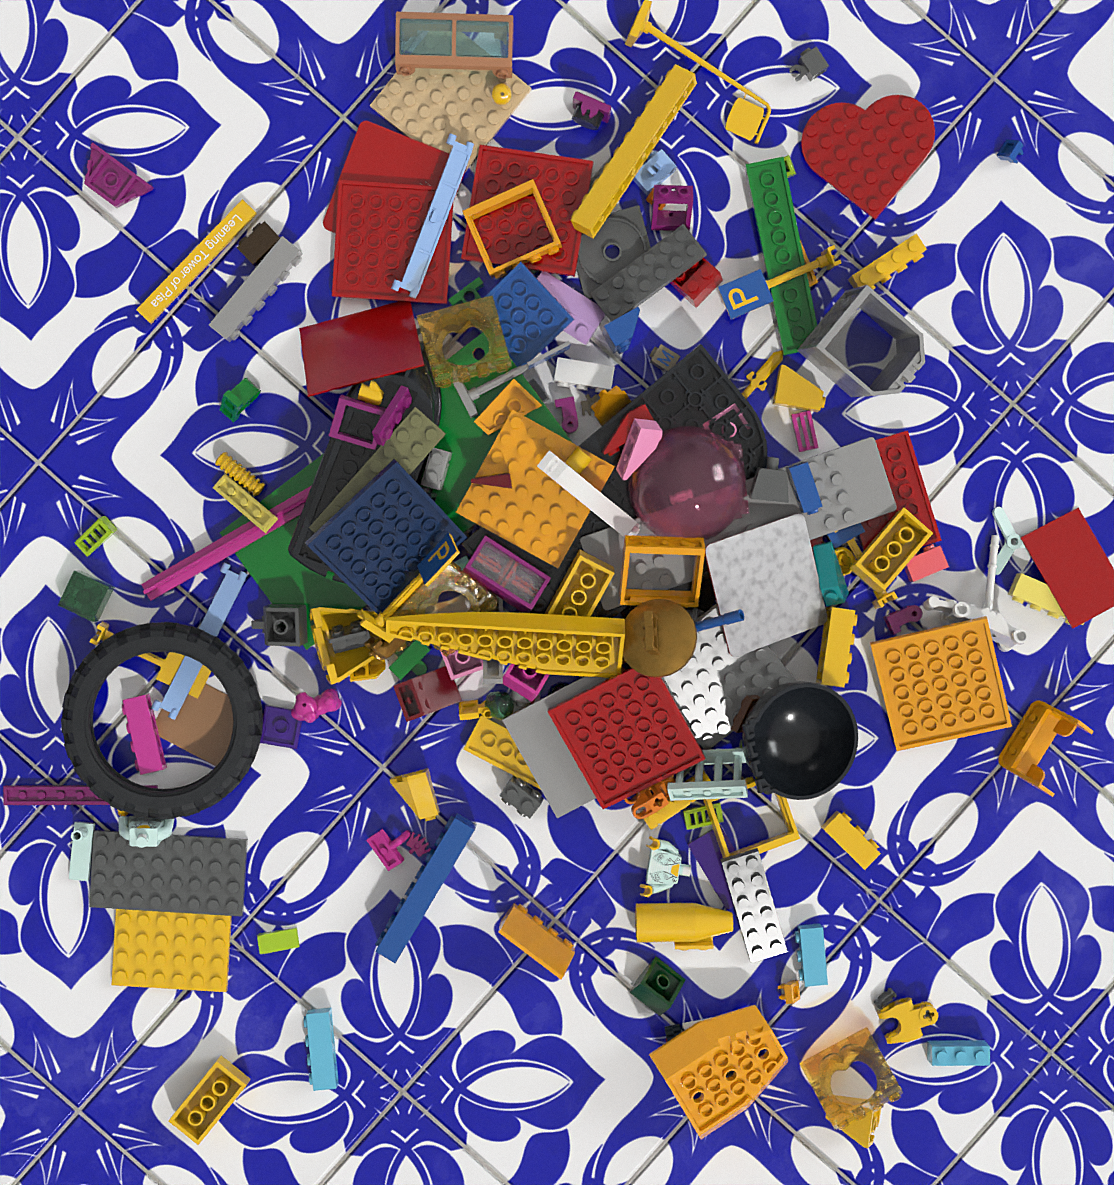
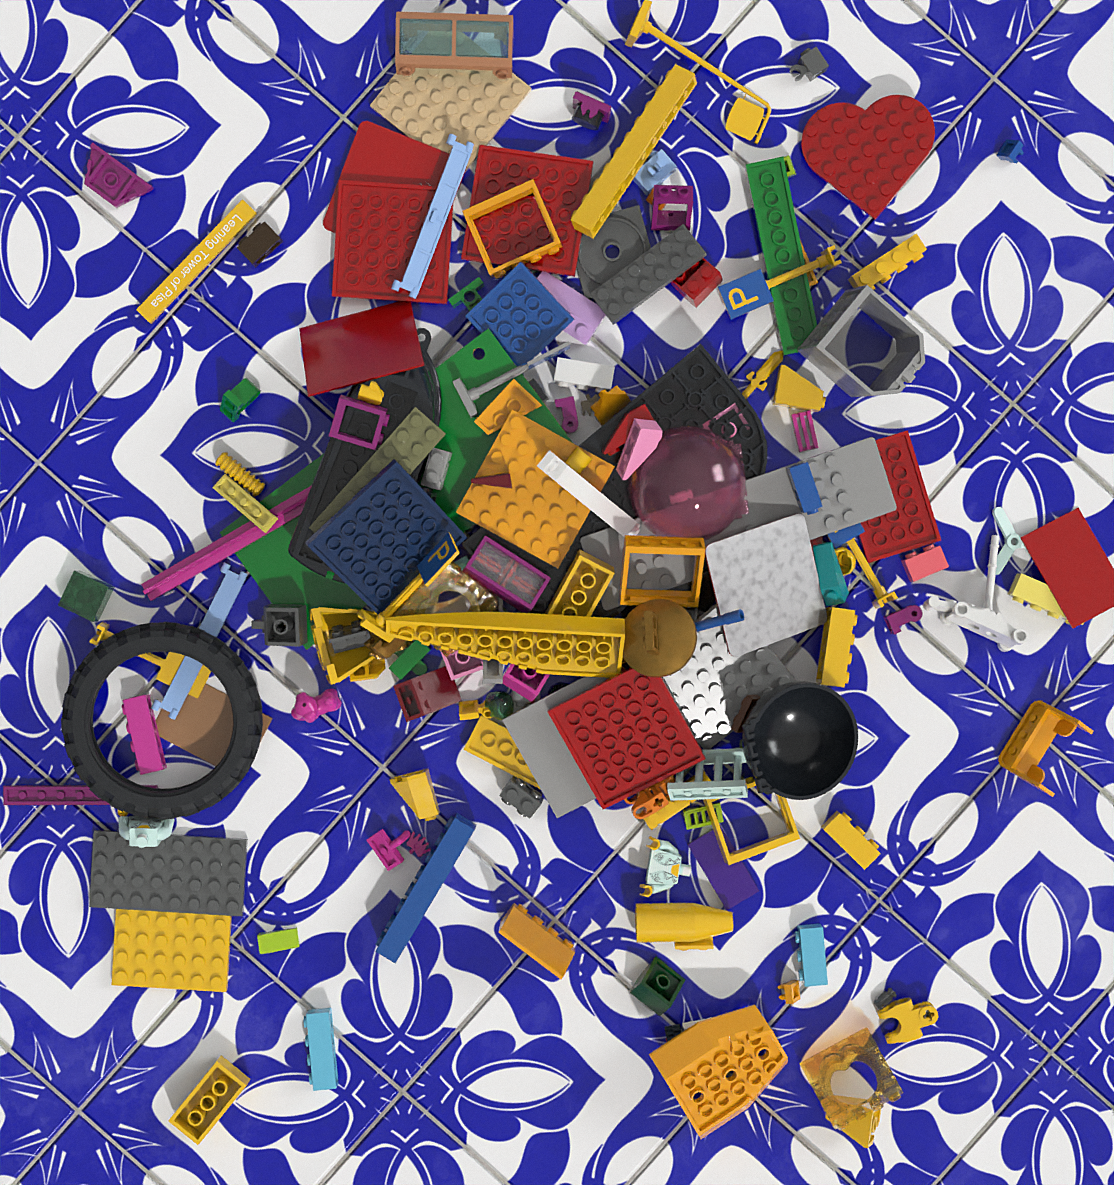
(81, 851): light aqua piece -> none
(105, 528): lime slope -> none
(256, 289): light grey brick -> none
(280, 727): dark purple tile -> none
(392, 415): magenta plate -> none
(457, 319): clear yellow hose -> none
(496, 94): yellow piece -> none
(620, 331): blue slope -> none
(663, 358): dark tan brick -> none
(754, 905): plate -> none
(770, 483): dark grey torso -> none
(891, 550): yellow brick -> none
(941, 683): light orange plate -> none
(958, 1053): medium azure brick -> none

